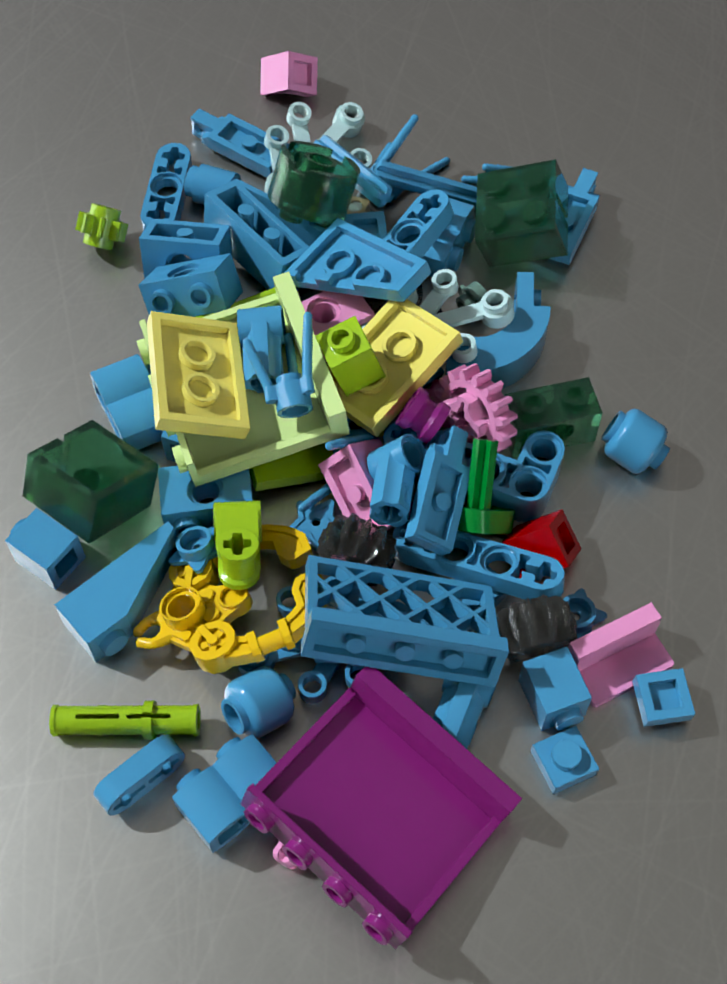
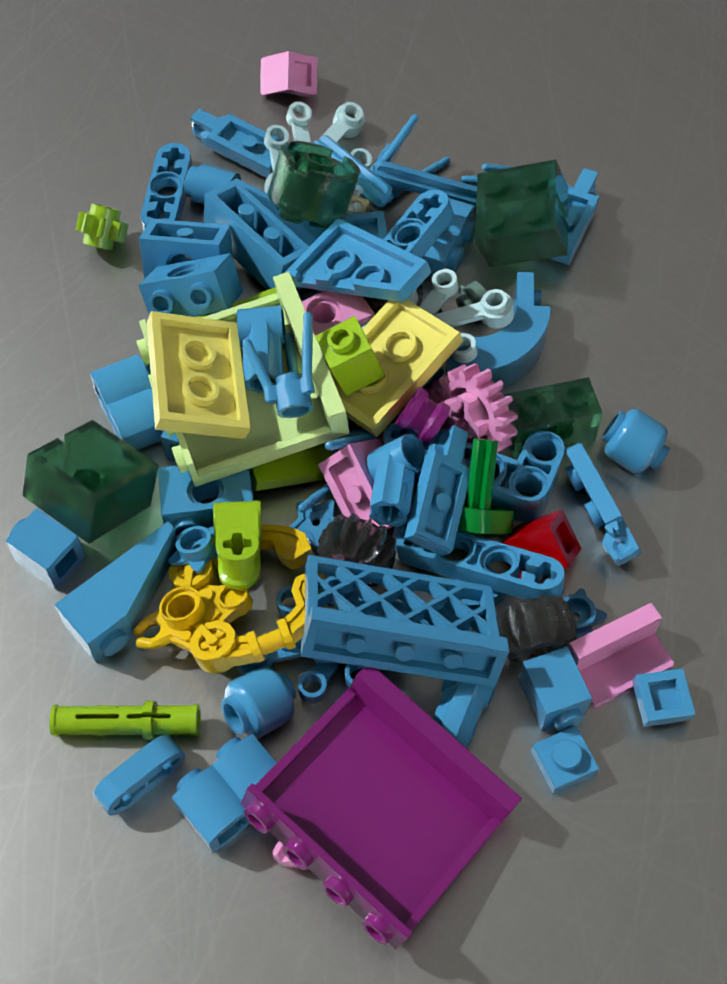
(602, 509): none -> dark azure hinge

